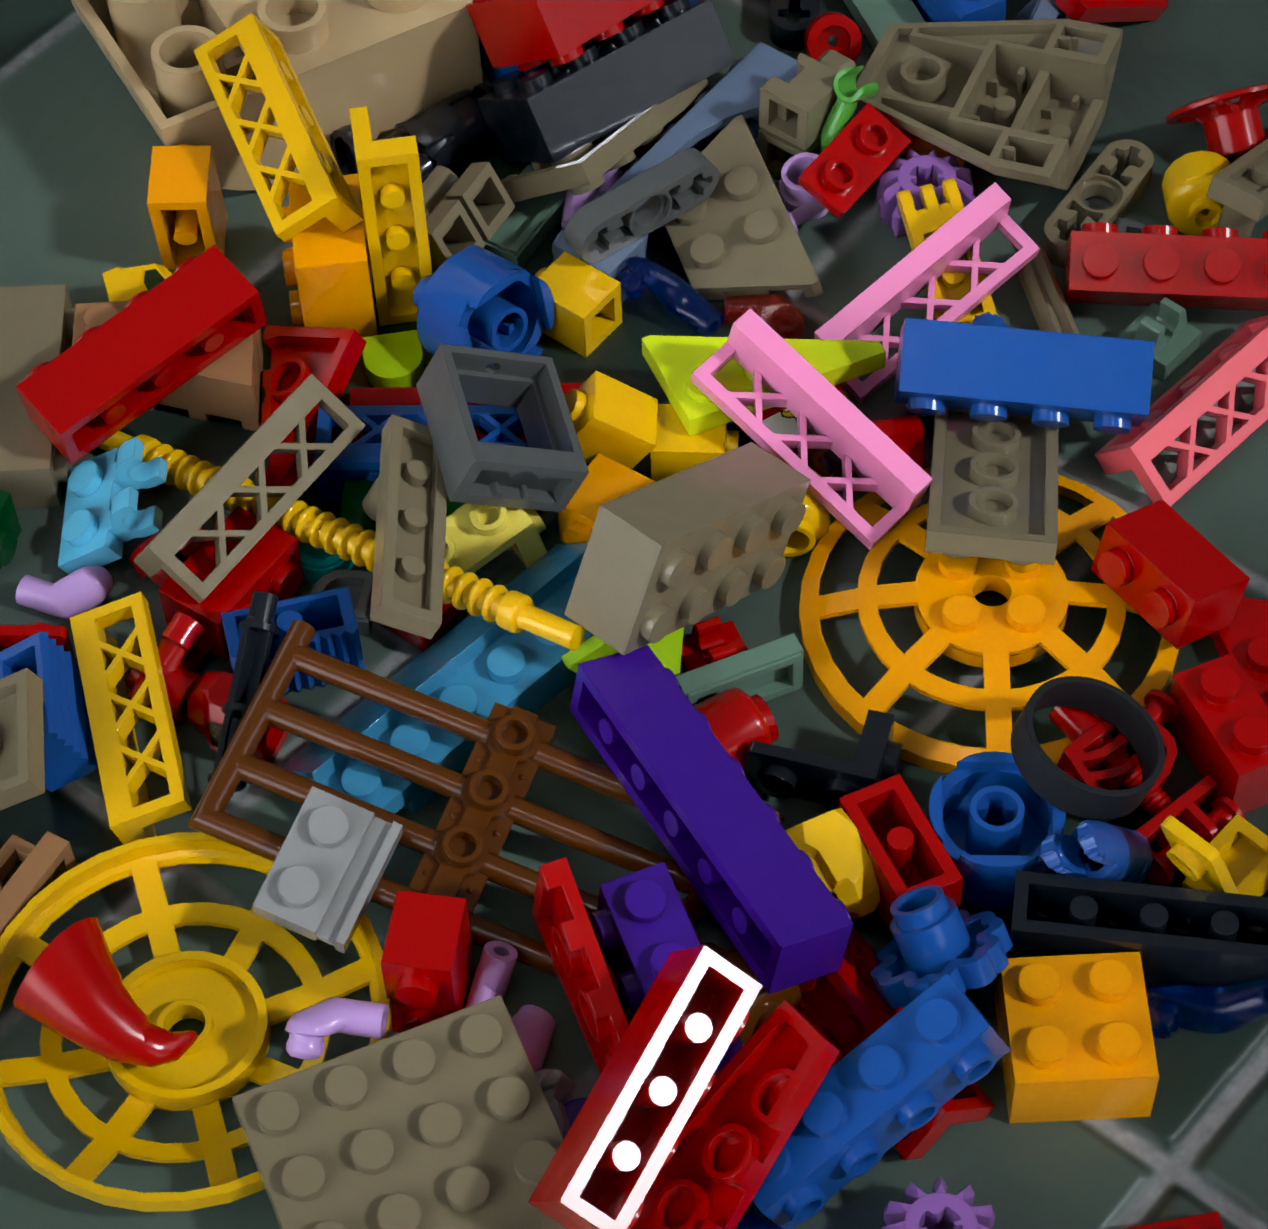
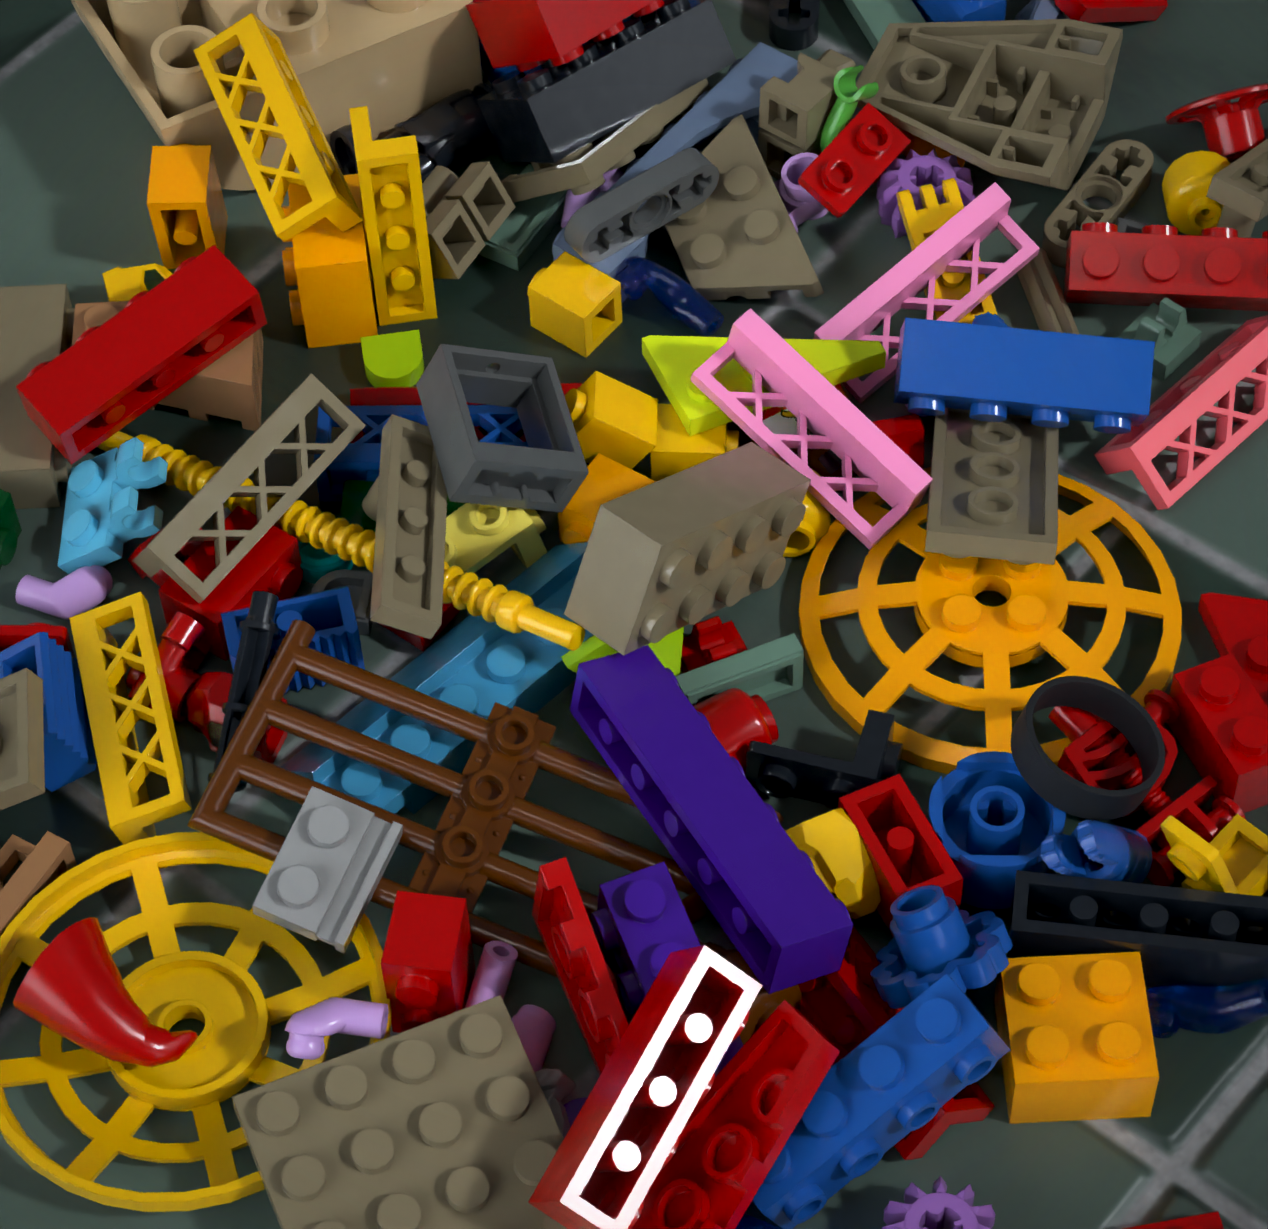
(295, 354): red wing -> none
(483, 304): blue brick -> none
(772, 308): clear red arm -> none
(845, 33): red tile -> none
(1169, 573): red brick -> none

